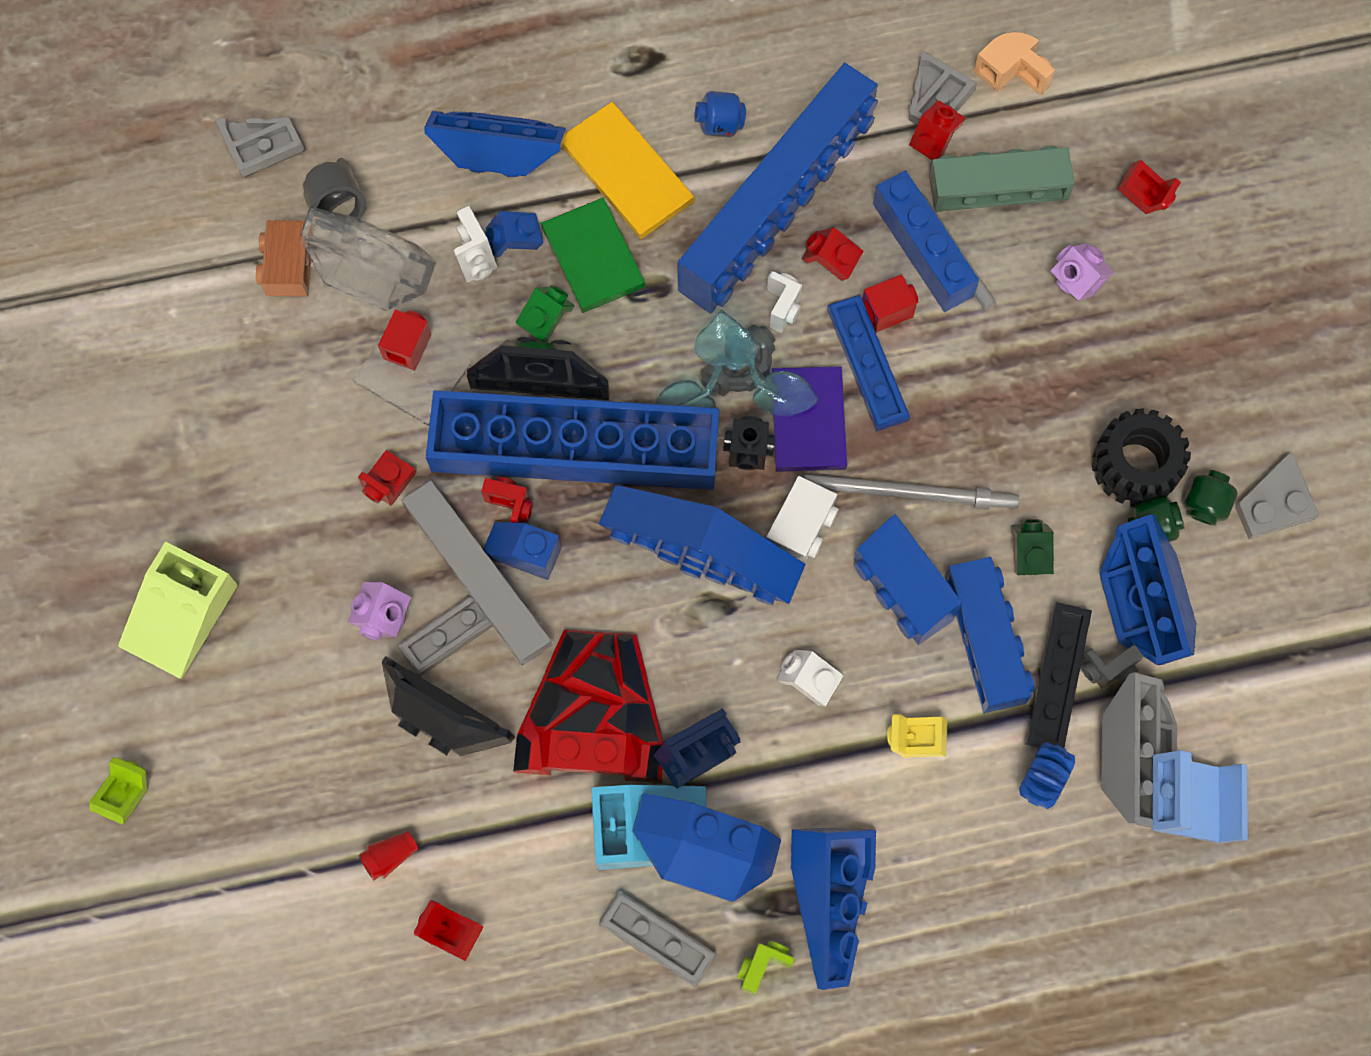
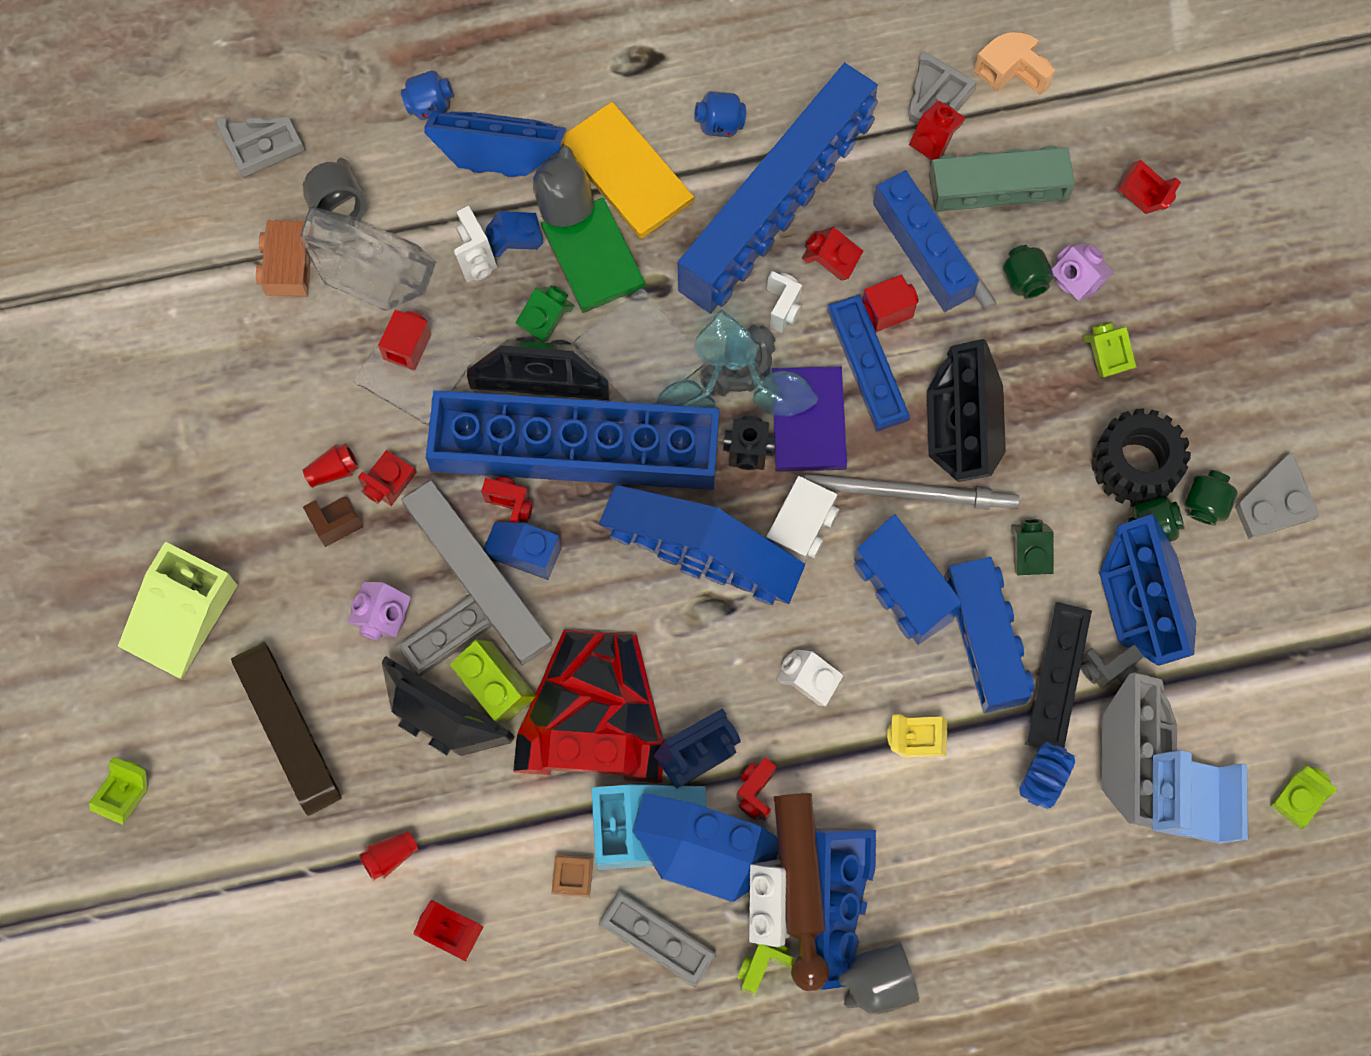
(286, 729): none -> dark brown beam
(331, 466): none -> red cone
(333, 520): none -> reddish brown panel
(426, 94): none -> blue head
(492, 680): none -> lime brick
(563, 190): none -> dark grey piece
(572, 876): none -> medium nougat tile
(640, 349): none -> clear piece
(754, 781): none -> red bracket
(768, 904): none -> white bracket
(803, 886): none -> reddish brown piece
(880, 980): none -> dark grey piece
(967, 413): none -> black wedge
(1027, 271): none -> dark green head
(1110, 349): none -> lime bracket
(1304, 795): none -> lime bracket

